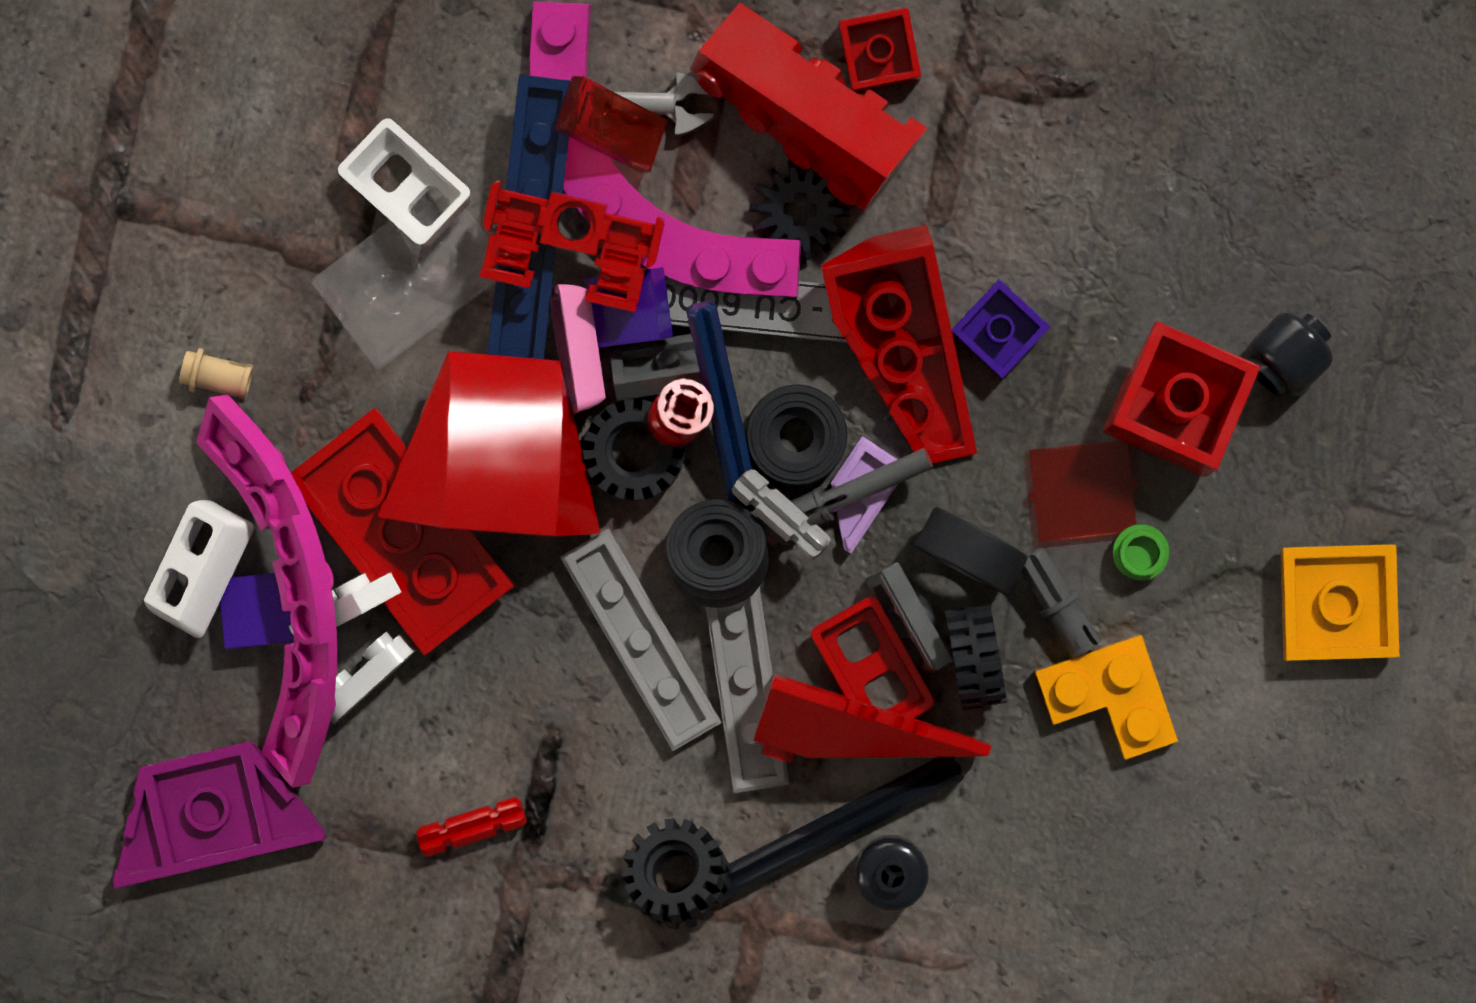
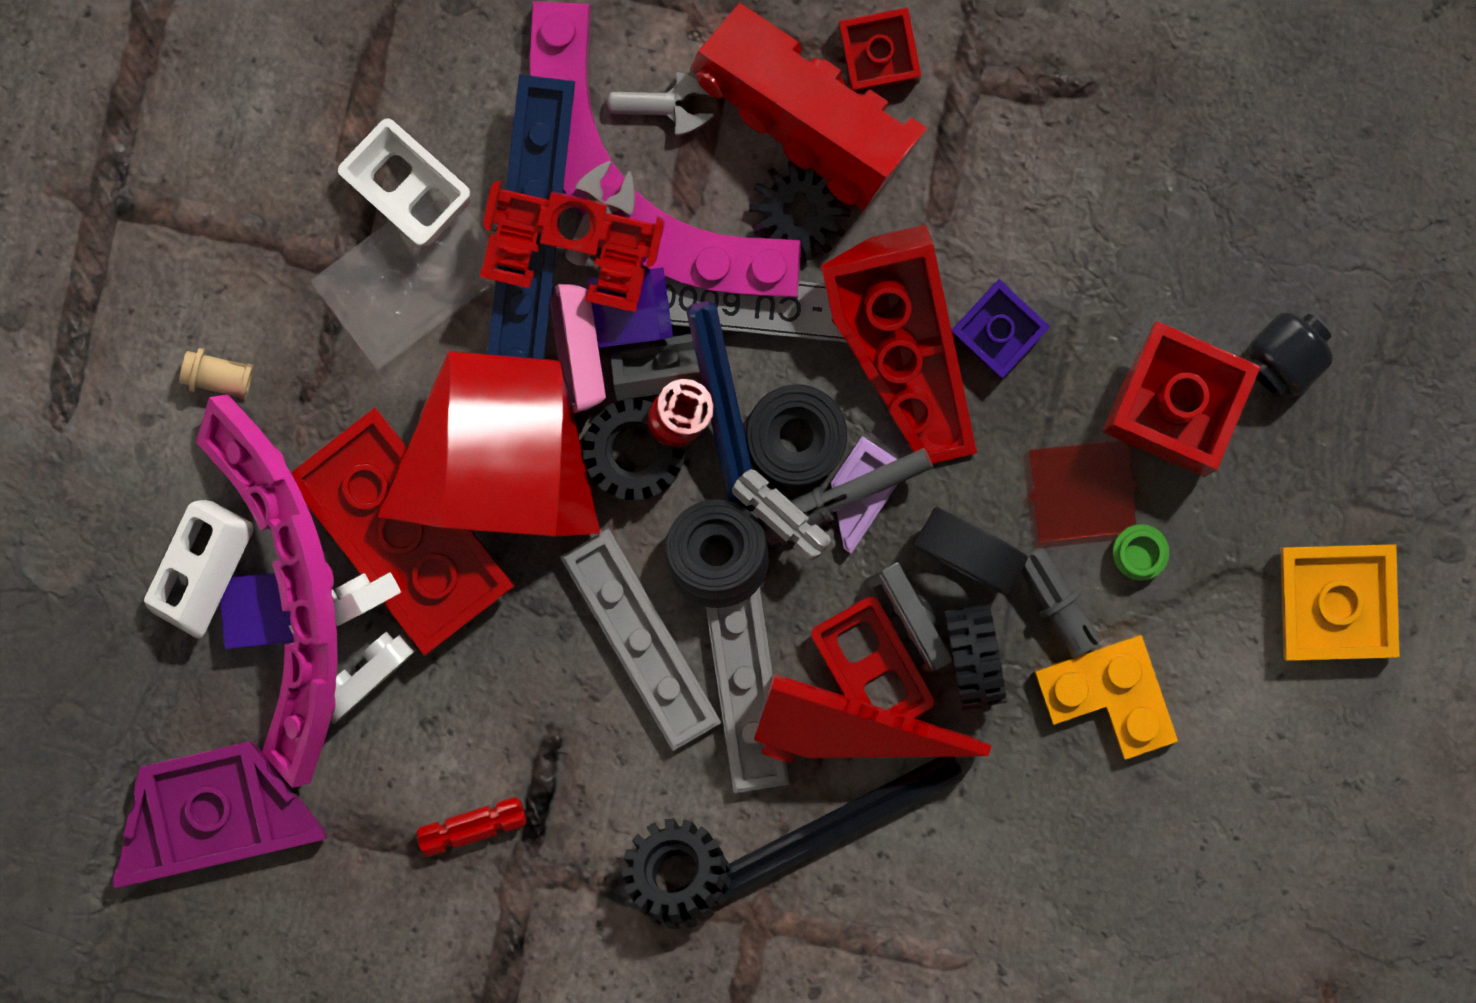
(592, 186): none -> light grey bar
(611, 124): clear red plate -> none
(877, 857): black head -> none

